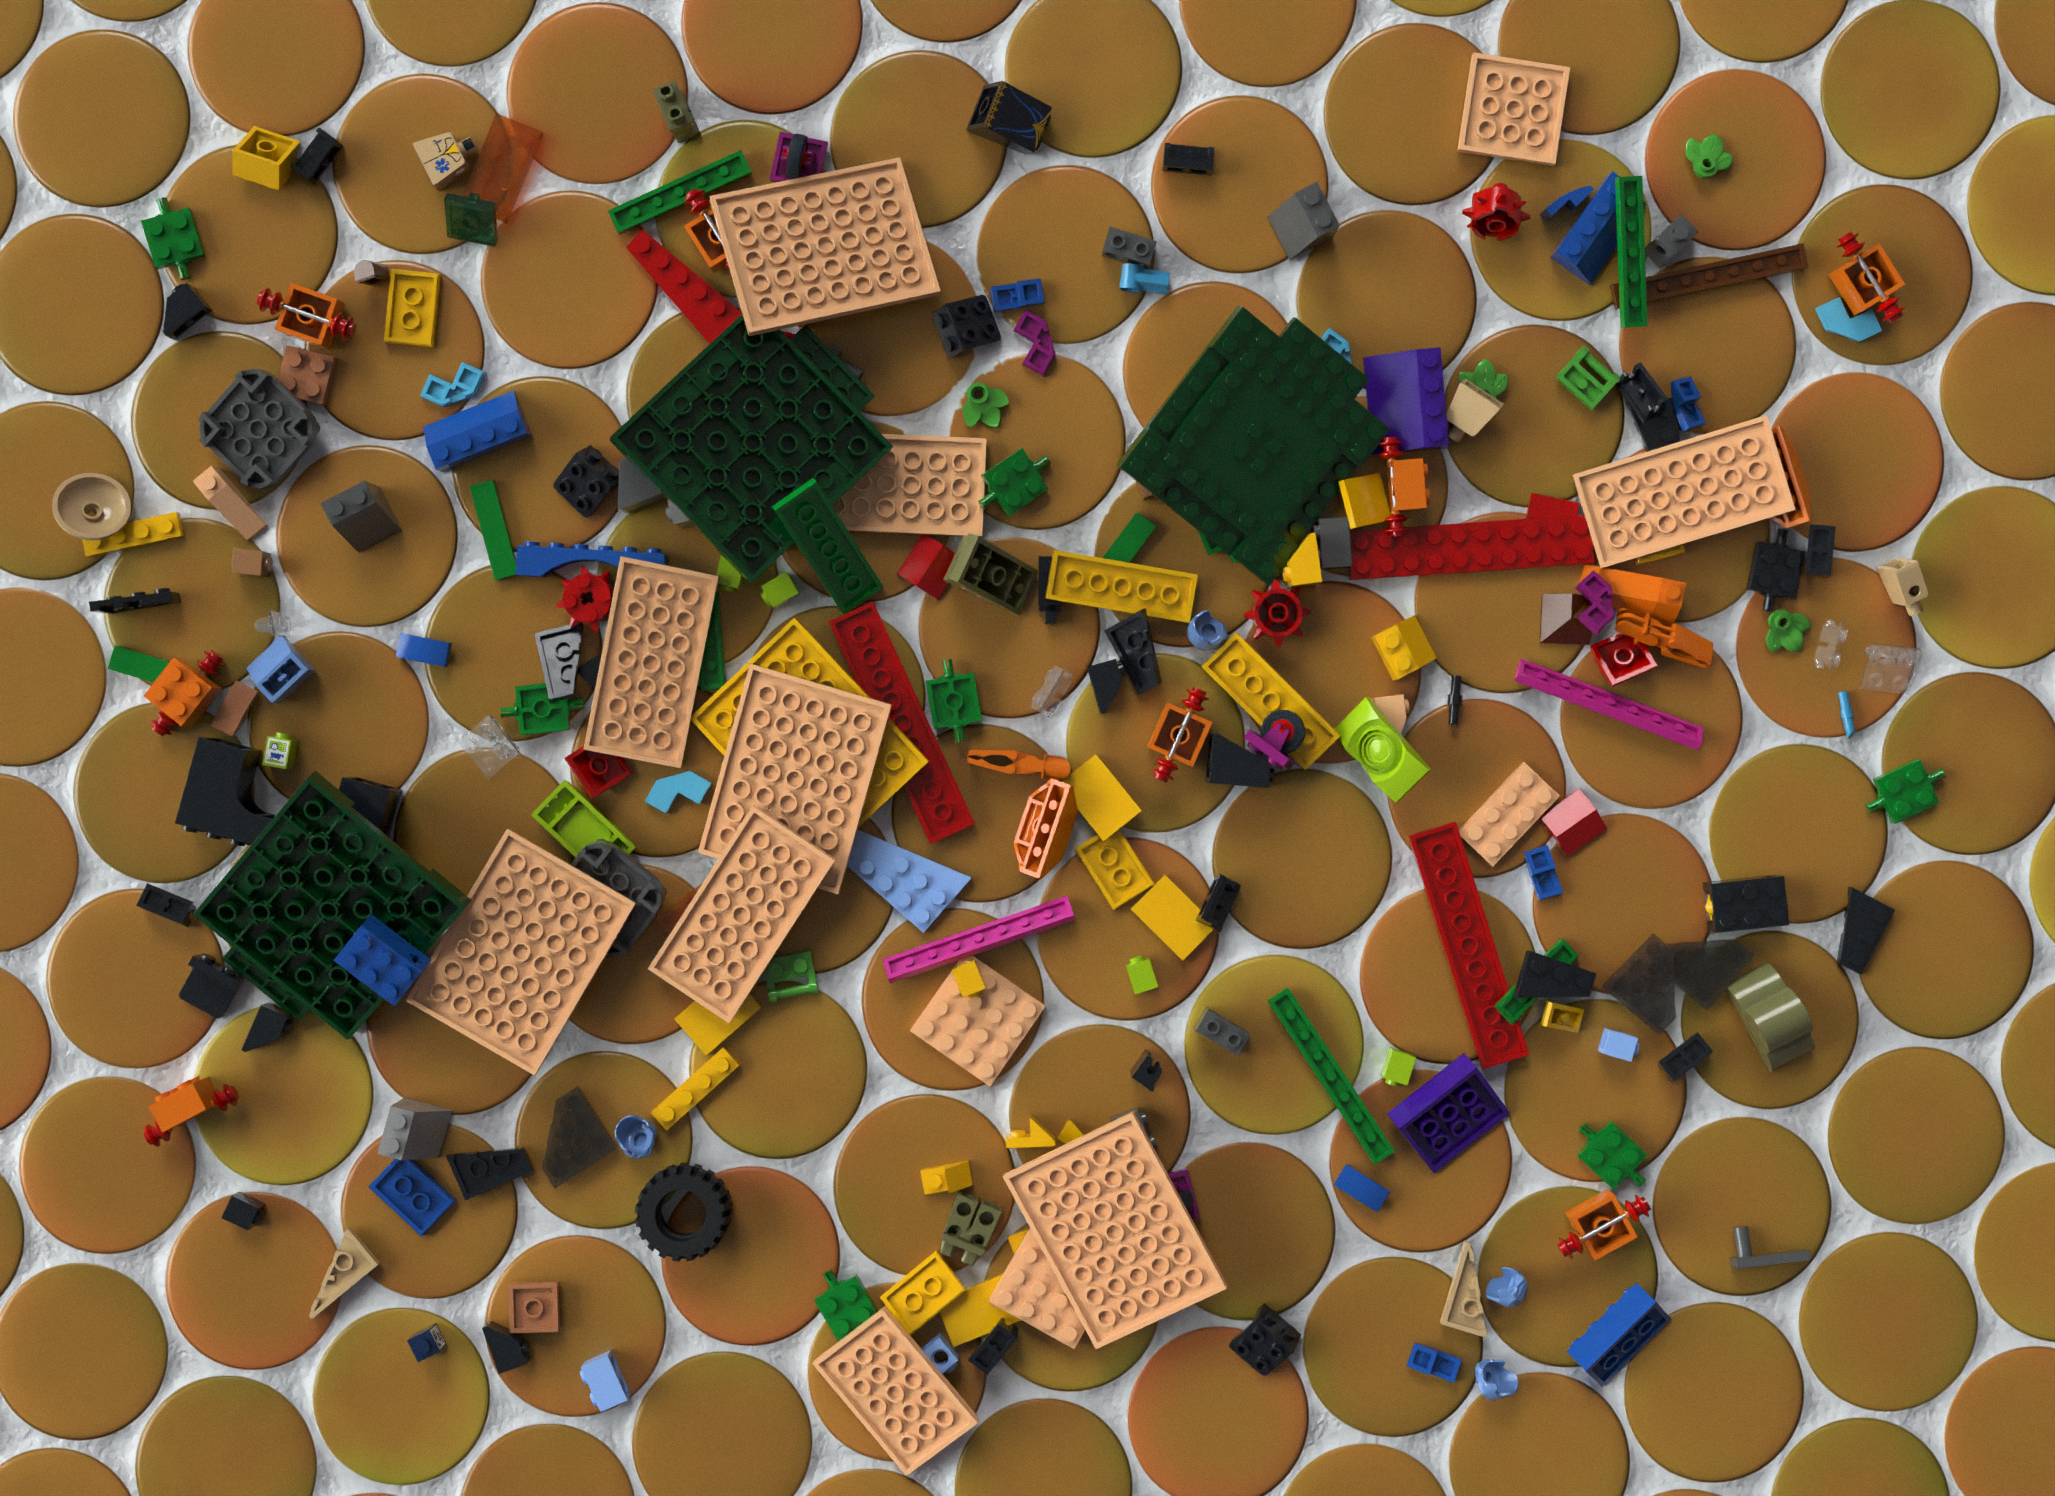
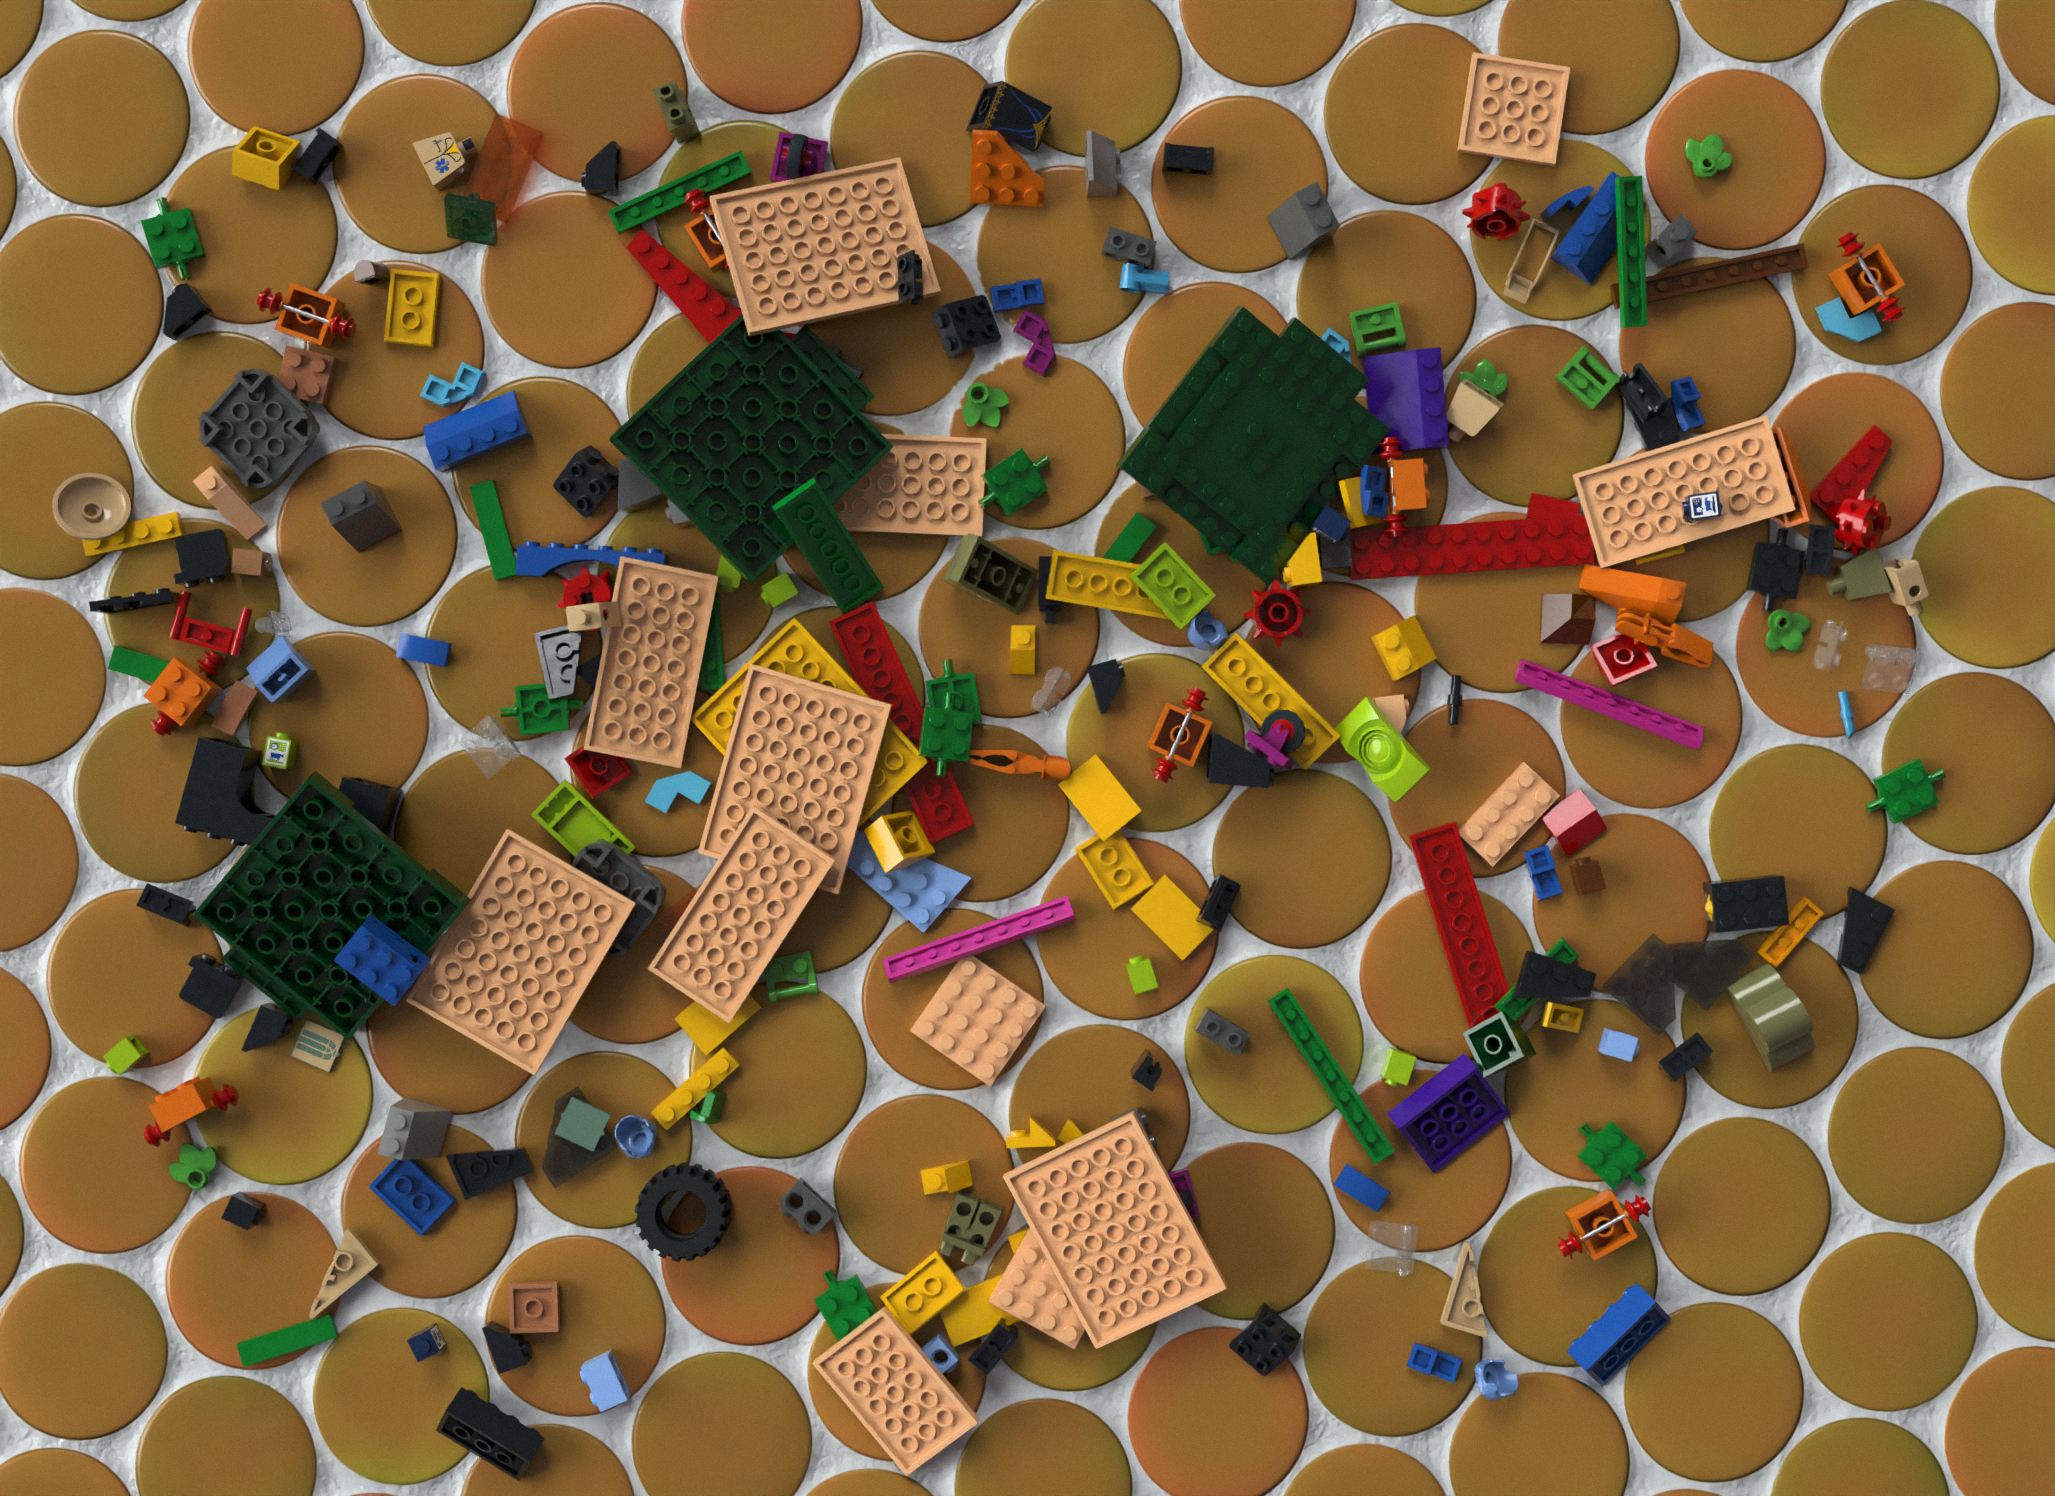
(125, 1055): none -> lime brick
(193, 1162): none -> bright green plate
(202, 558): none -> black bracket
(208, 634): none -> red plate
(287, 1339): none -> green tile
(318, 1045): none -> piece
(490, 1433): none -> black slope
(582, 1124): none -> sand green piece
(591, 617): none -> tan torso
(602, 172): none -> black slope
(711, 1108): none -> green tile
(811, 1202): none -> dark grey brick
(898, 840): none -> yellow slope
(909, 269): none -> black hinge
(927, 566): red slope -> none
(945, 734): none -> green plate
(969, 979): yellow brick -> none
(1002, 174): none -> orange plate
(1022, 649): none -> yellow slope
(1045, 828): orange wedge -> none
(1101, 165): none -> light grey slope
(1136, 650): black wing -> none
(1172, 585): none -> lime plate
(1331, 525): none -> dark blue brick
(1372, 493): none -> blue slope
(1373, 321): none -> bright green plate
(1391, 1247): none -> clear hinge
(1498, 1044): none -> dark green slope
(1508, 1289): medium blue hair -> none
(1520, 287): none -> tan piece
(1587, 876): none -> reddish brown brick
(1599, 594): magenta tile -> none
(1701, 506): none -> brick
(1746, 1259): dark grey piece -> none
(1787, 937): none -> light orange tile
(1851, 473): none -> red wing
(1860, 577): none -> olive torso
(1862, 522): none -> red brick

